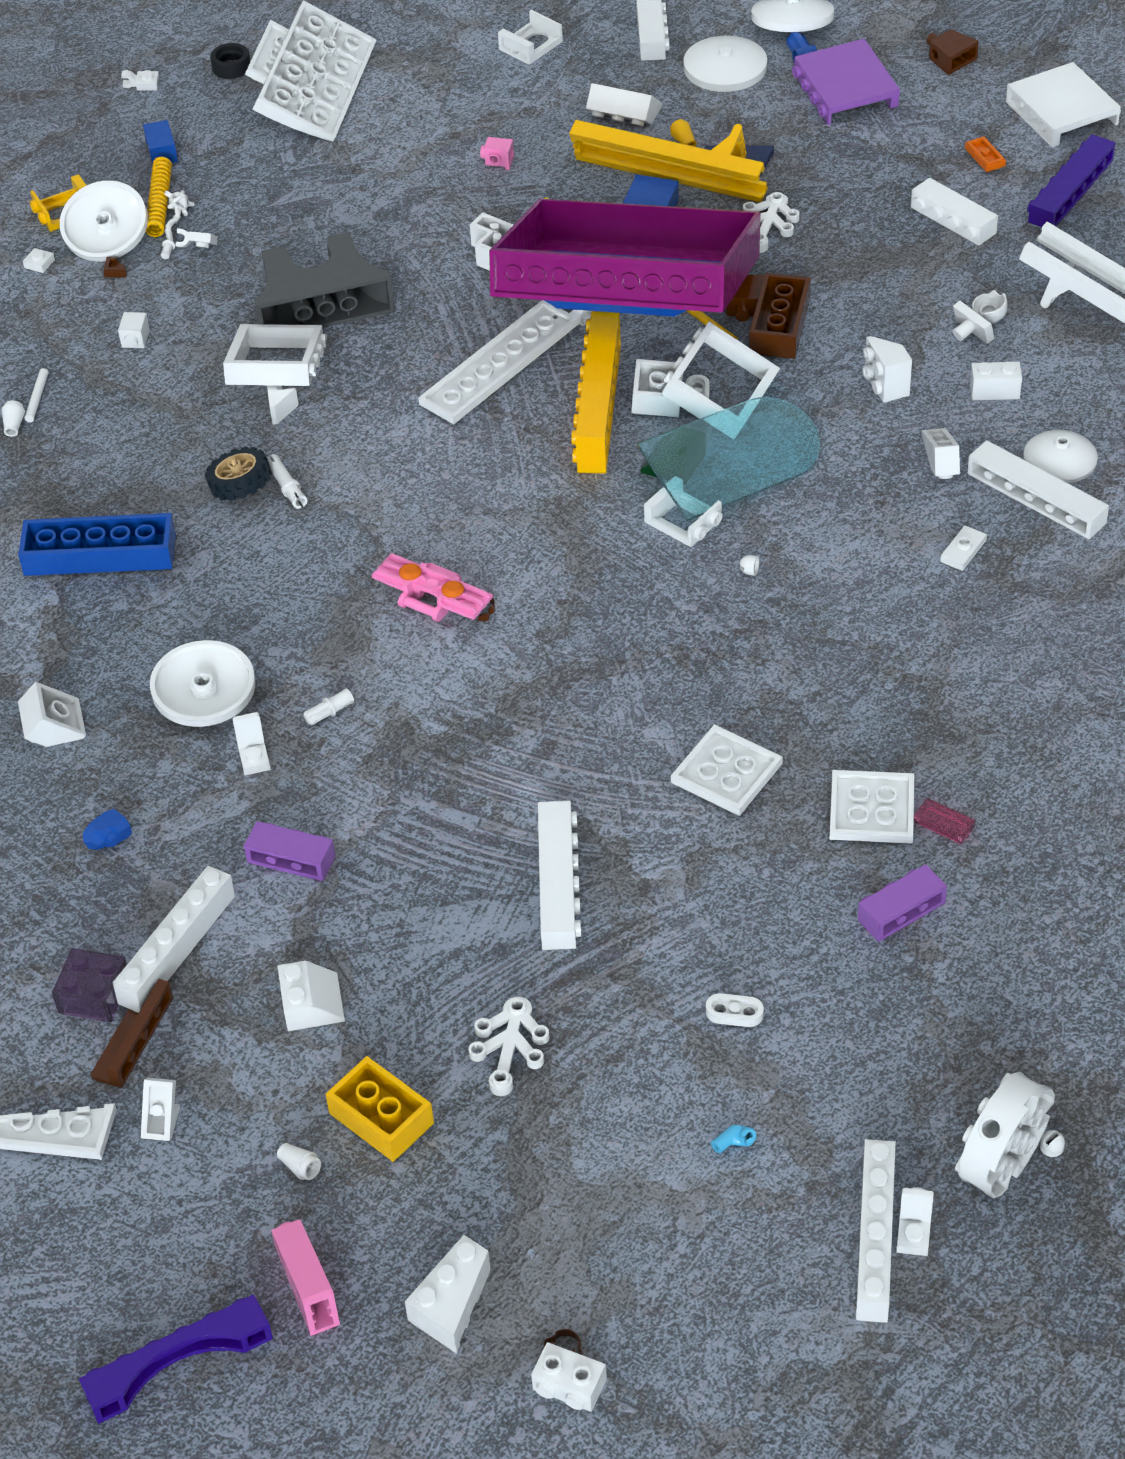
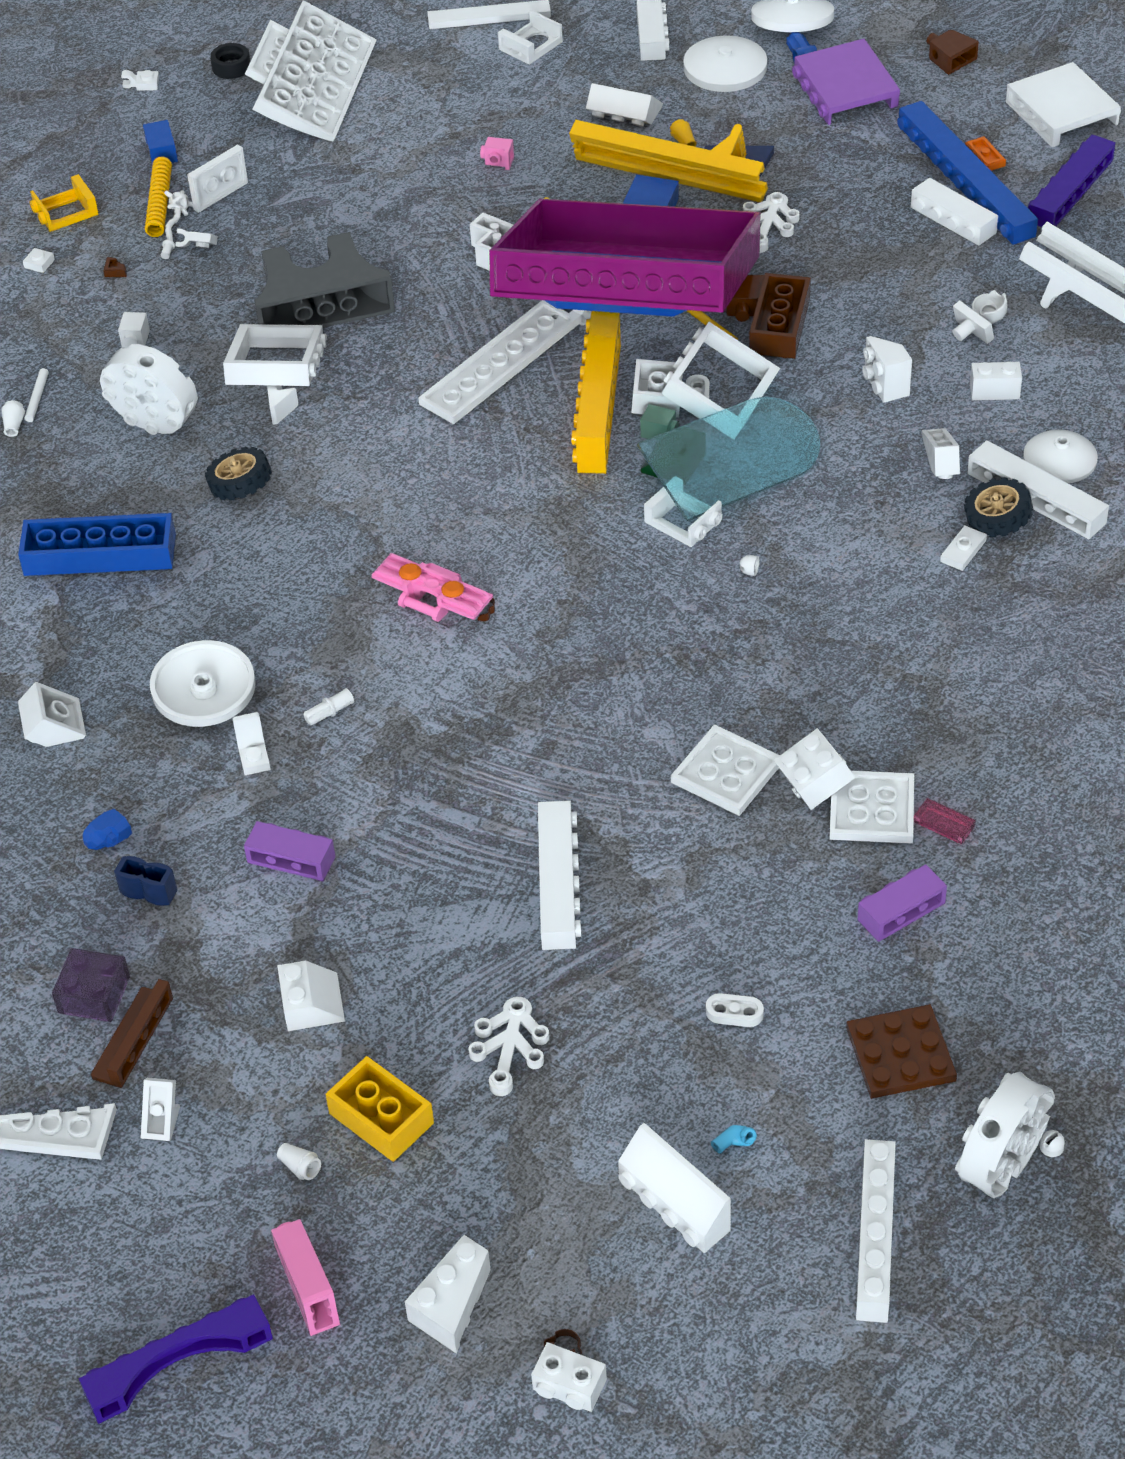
(103, 220): white dish -> none
(145, 880): none -> dark blue brick
(148, 389): none -> white brick
(174, 937): white brick -> none
(217, 178): none -> white tile
(289, 486): white pin -> none
(487, 14): none -> white tile
(657, 421): none -> sand green brick
(675, 1189): none -> white slope
(814, 769): none -> white brick
(901, 1051): none -> reddish brown plate
(915, 1221): white bracket -> none
(967, 171): none -> blue brick
(997, 497): none -> black wheel

